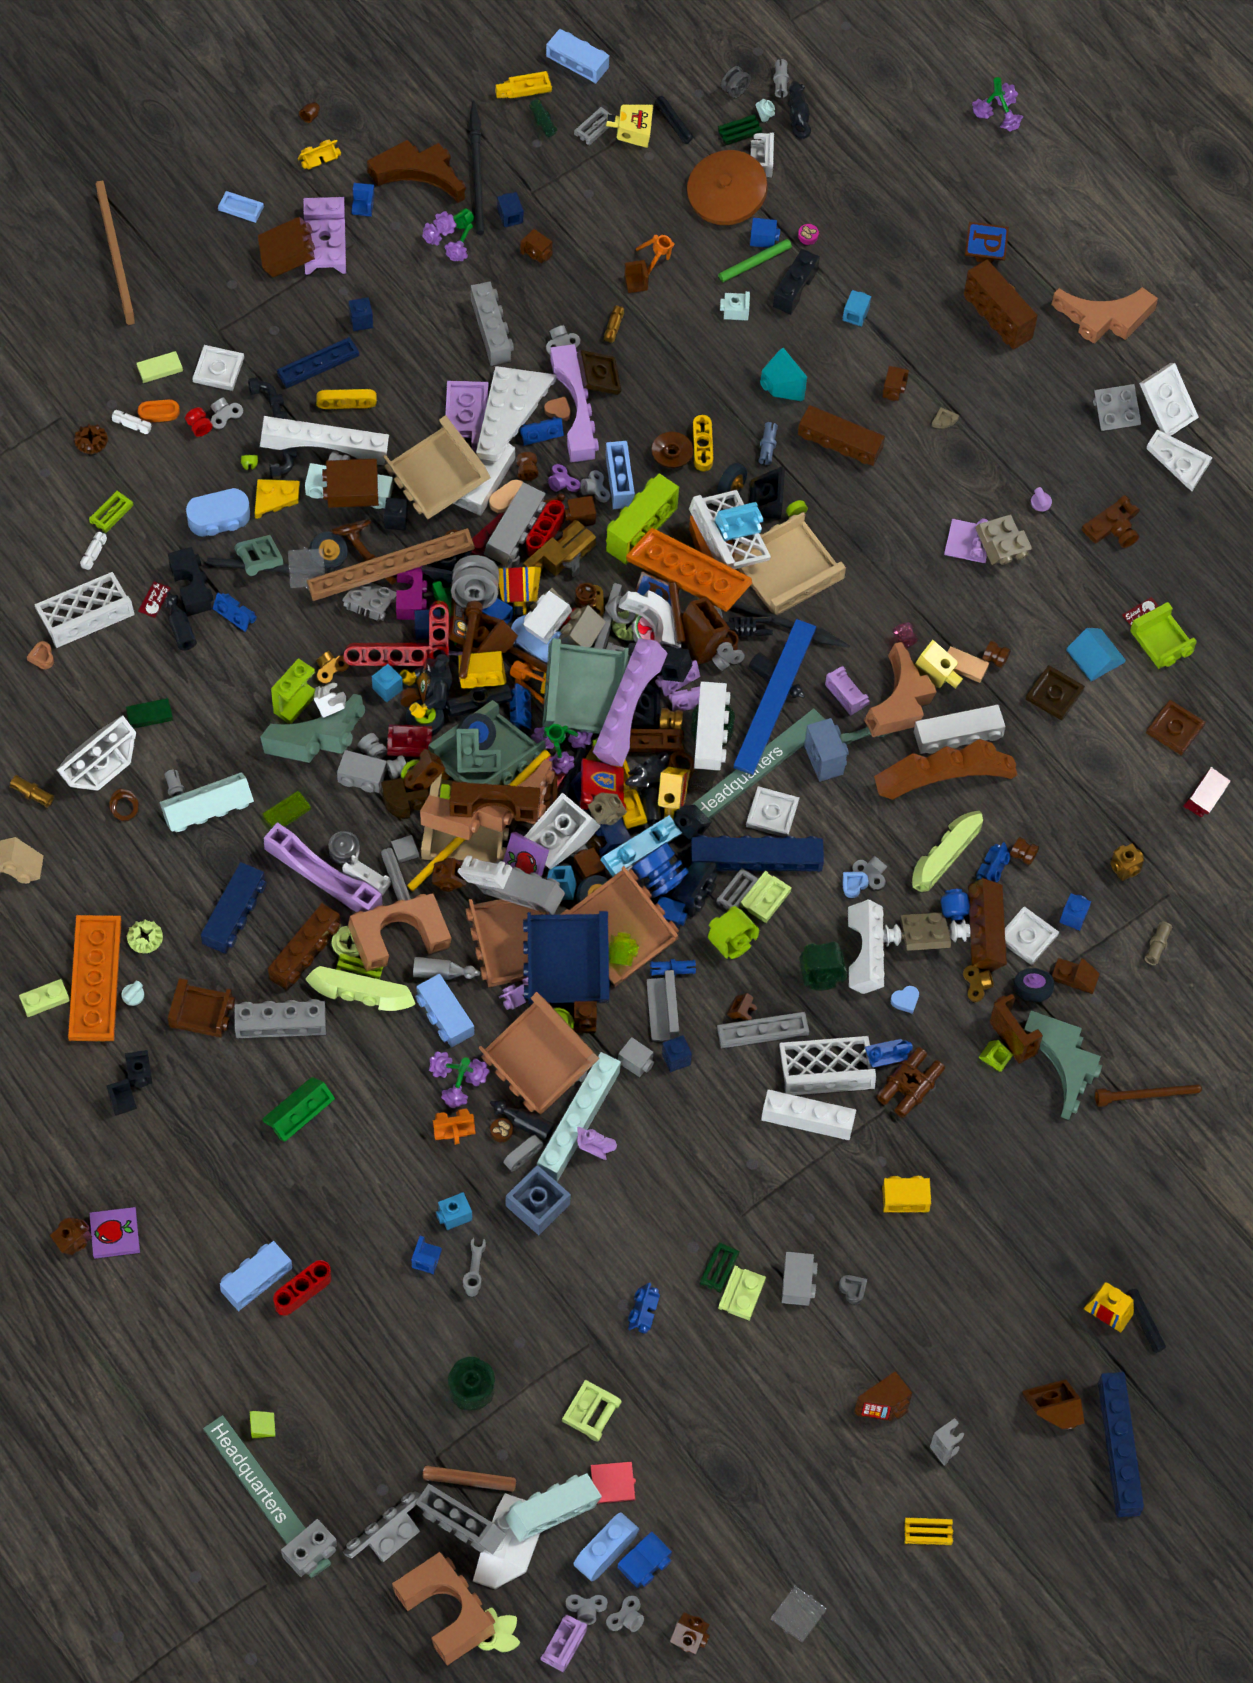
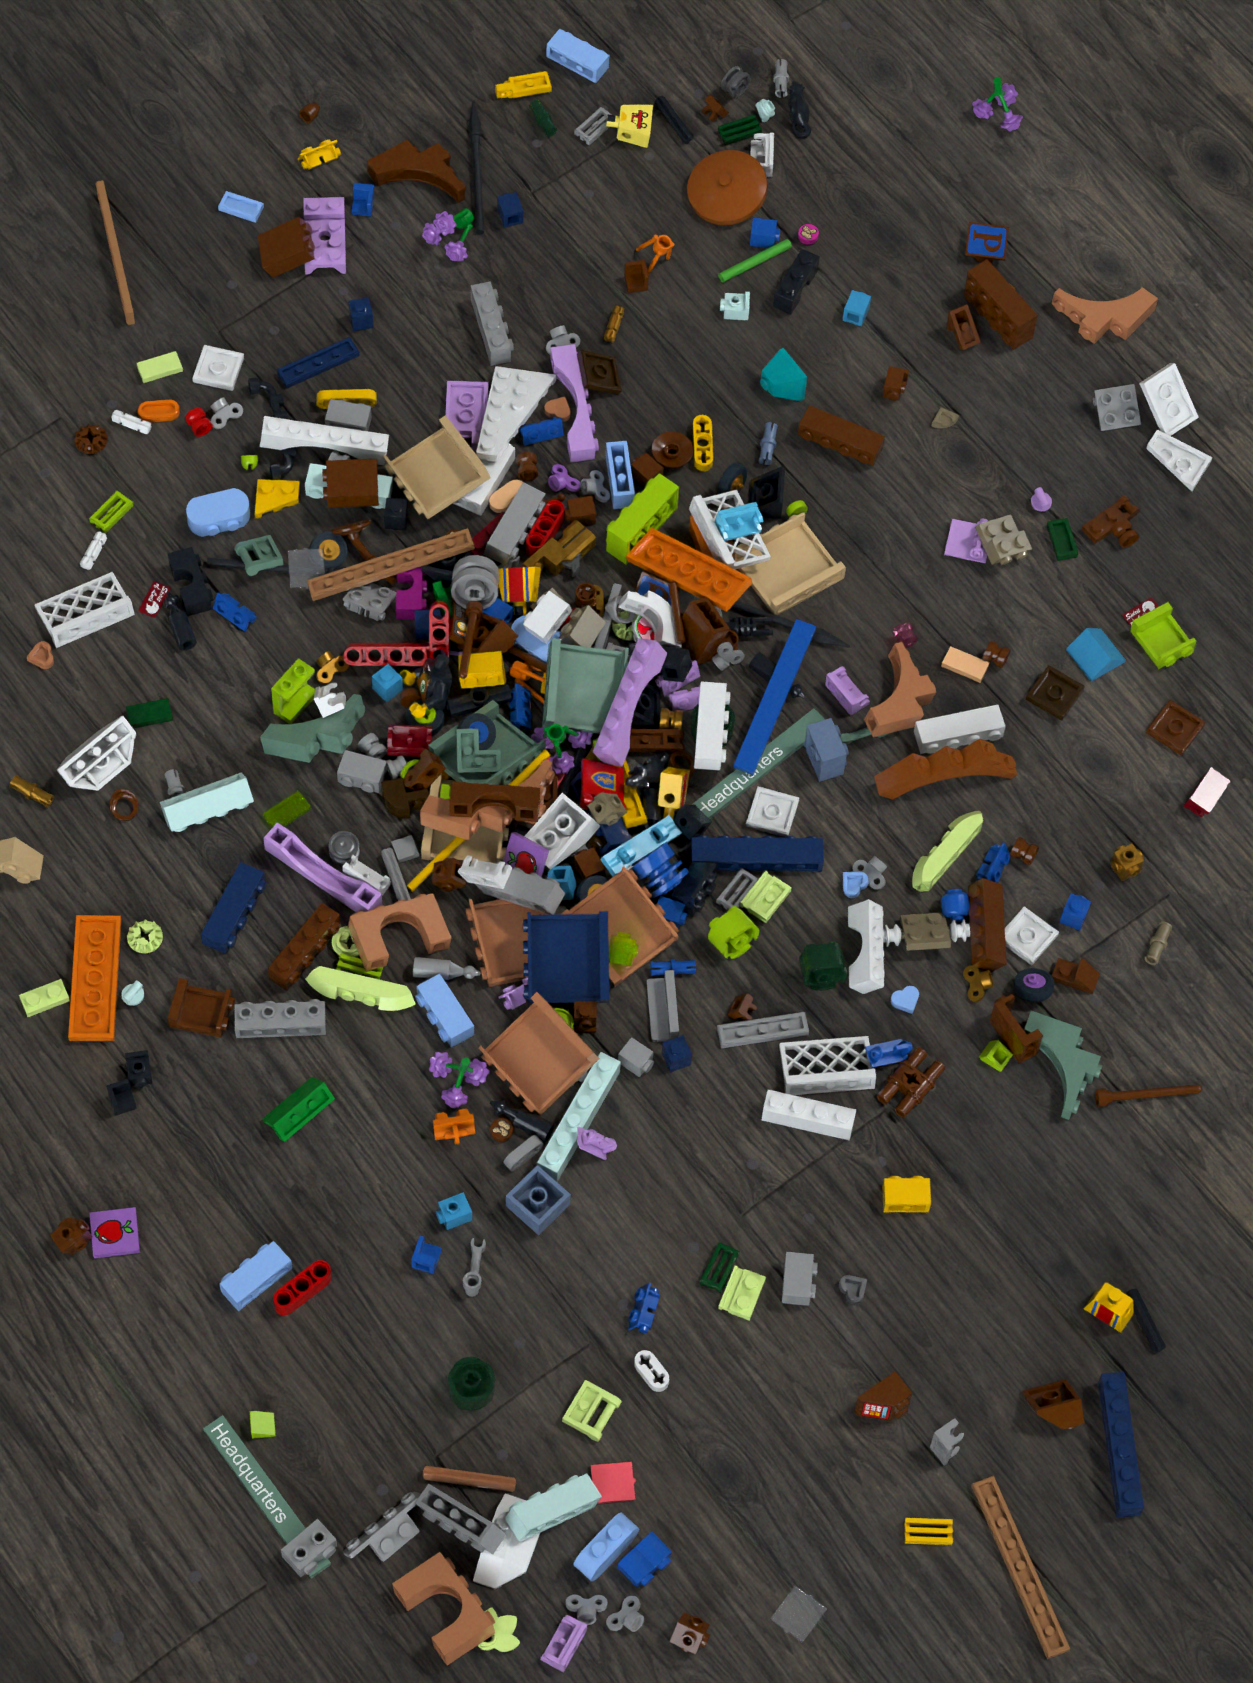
(348, 415): none -> light grey brick
(537, 246): reddish brown brick -> none
(645, 468): none -> reddish brown brick
(647, 1374): none -> white beam
(716, 108): none -> reddish brown tile
(938, 666): light yellow torso -> none
(962, 325): none -> reddish brown slope
(1020, 1567): none -> medium nougat tile
(1062, 539): none -> dark green tile

